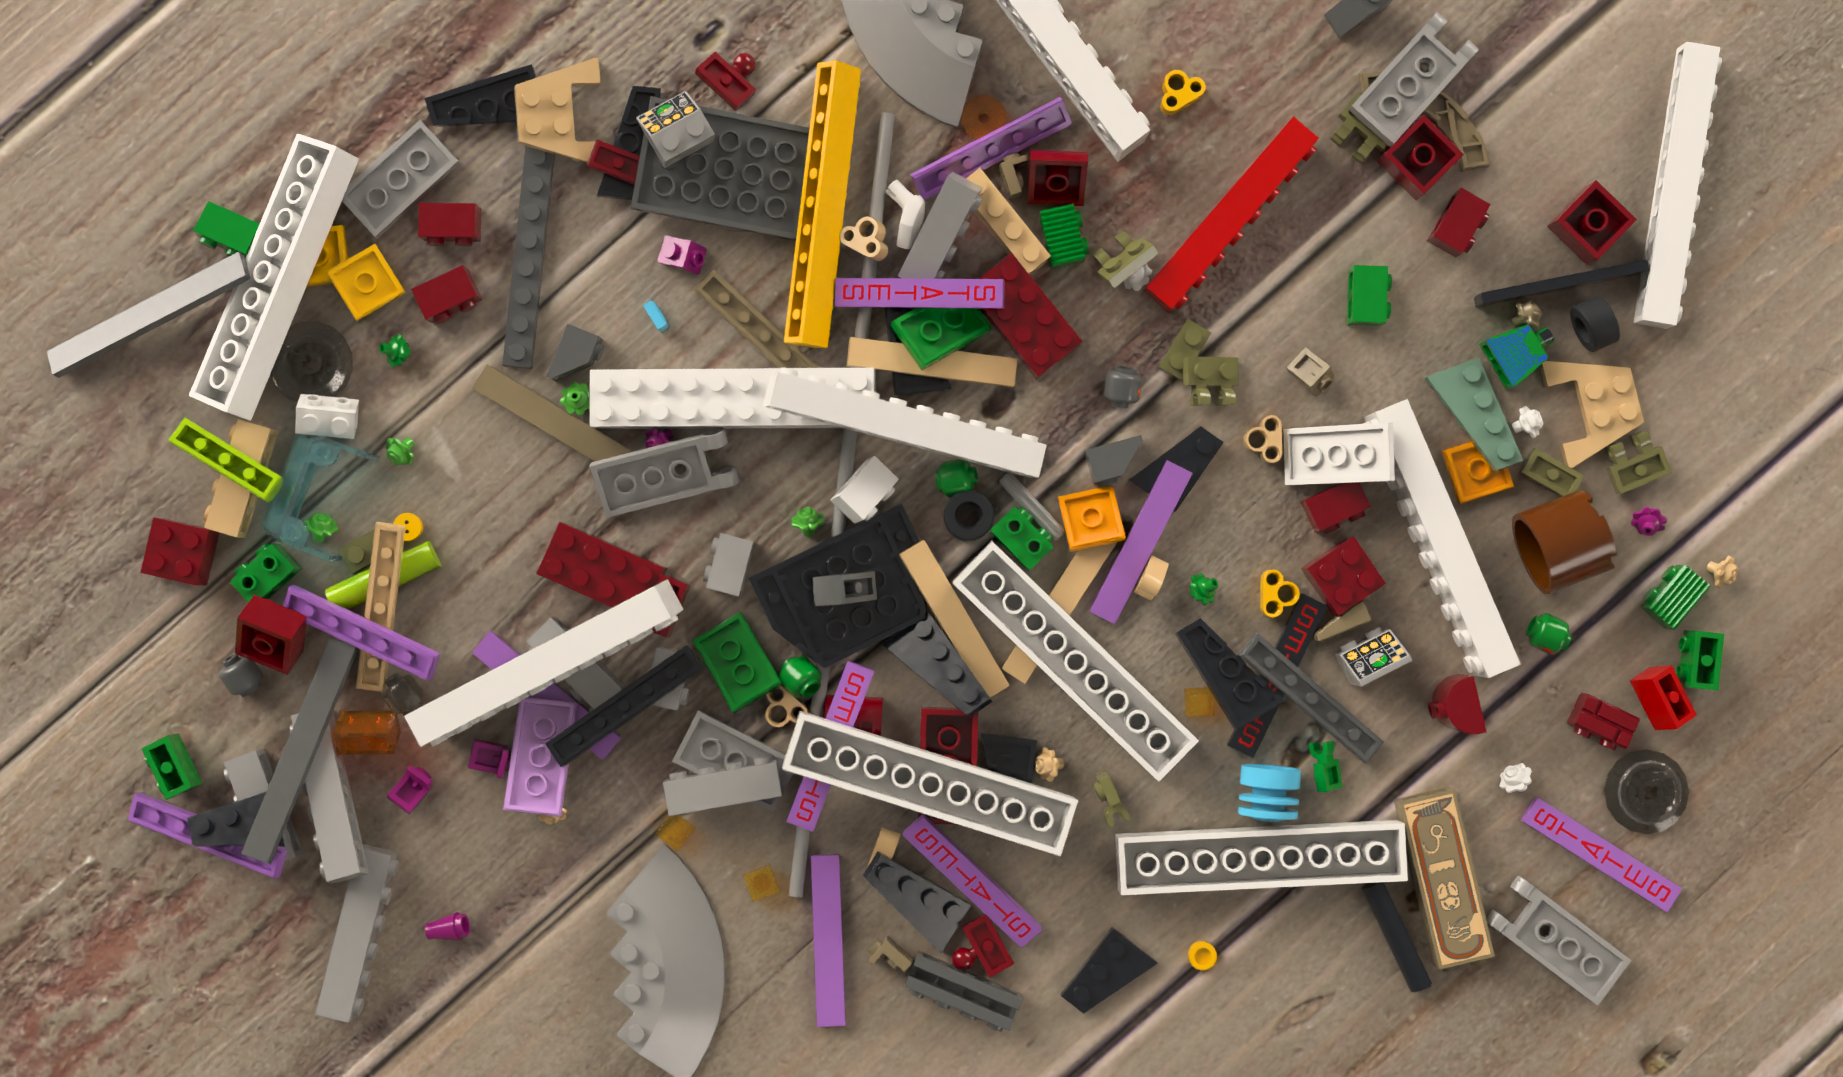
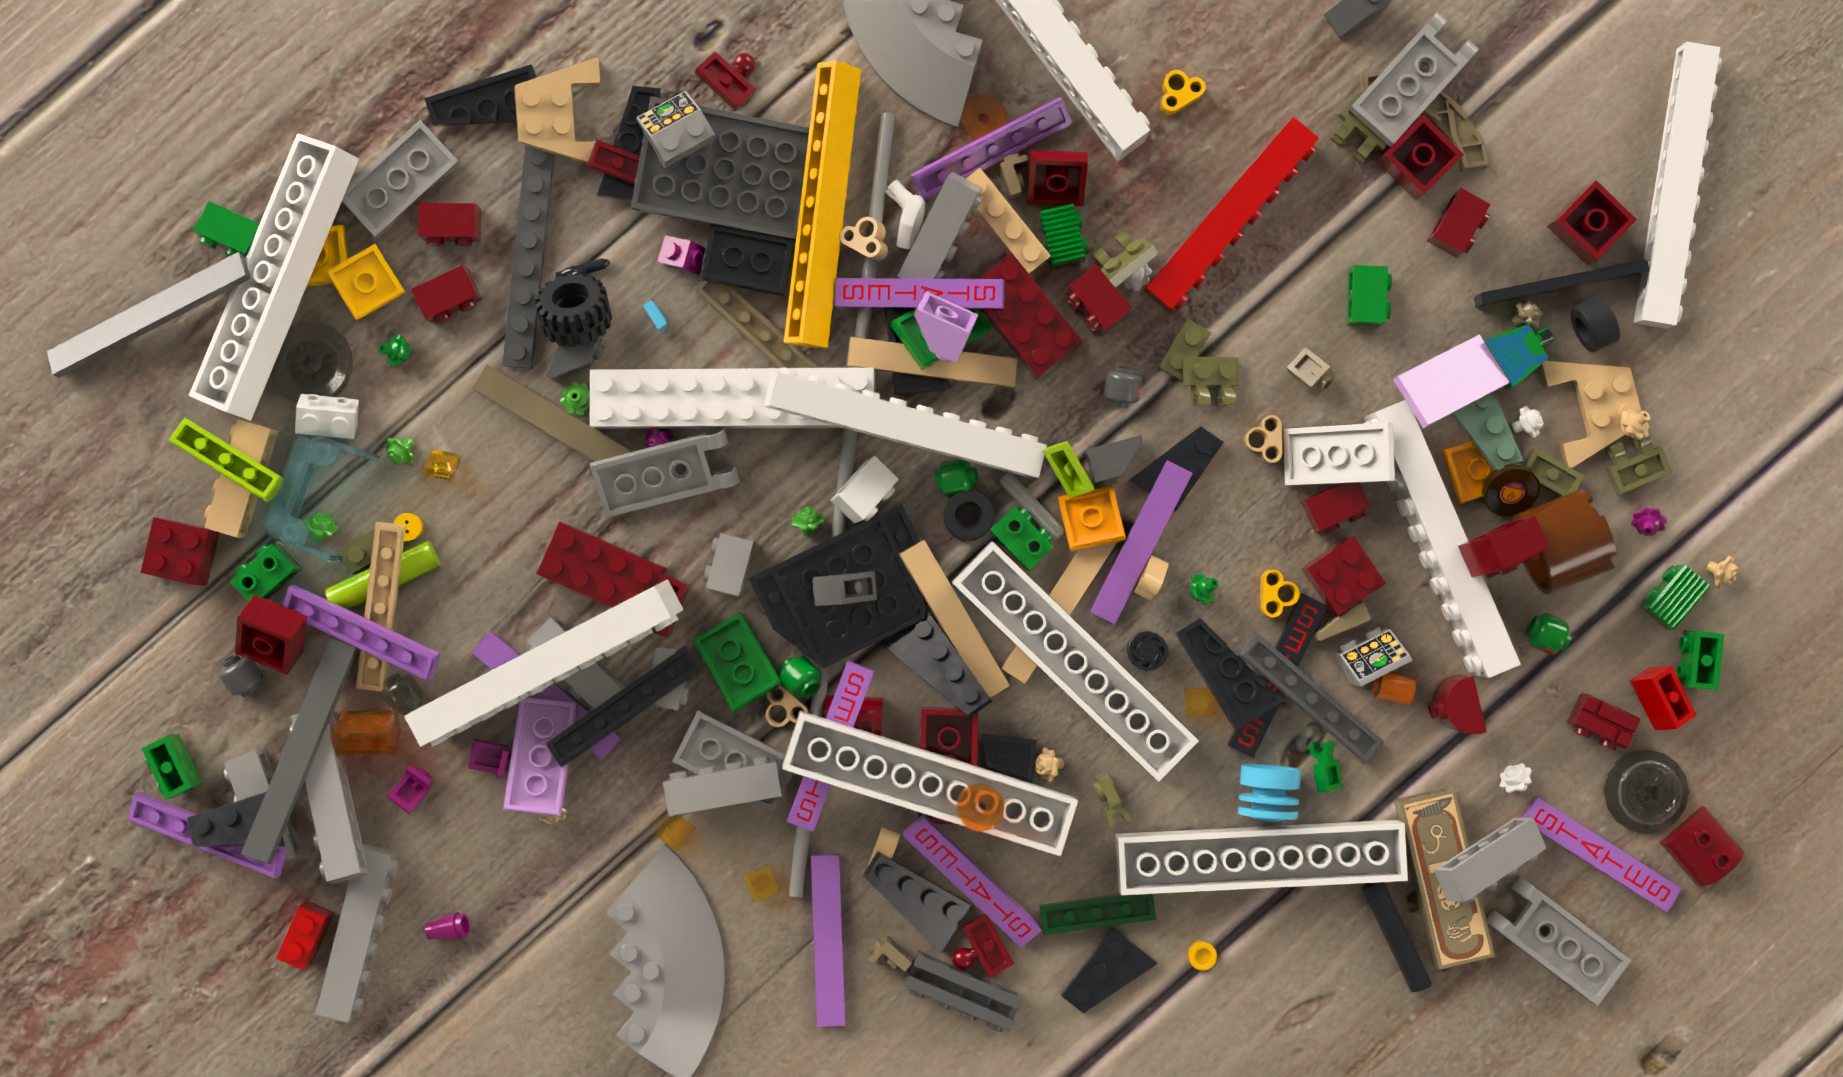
(305, 935): none -> red brick
(442, 465): none -> clear yellow plate
(573, 310): none -> black tyre
(585, 268): none -> black piece
(747, 260): none -> black plate
(944, 326): none -> lavender slope
(980, 820): none -> clear orange piece
(1068, 469): none -> lime slope
(1096, 912): none -> dark green plate
(1097, 301): none -> dark red brick
(1147, 650): none -> black wheel
(1394, 688): none -> orange brick
(1451, 381): none -> tile
(1490, 860): none -> light grey brick
(1504, 548): none -> dark red brick
(1510, 490): none -> dark brown tile
(1635, 424): none -> tan plant
(1703, 848): none -> dark red brick

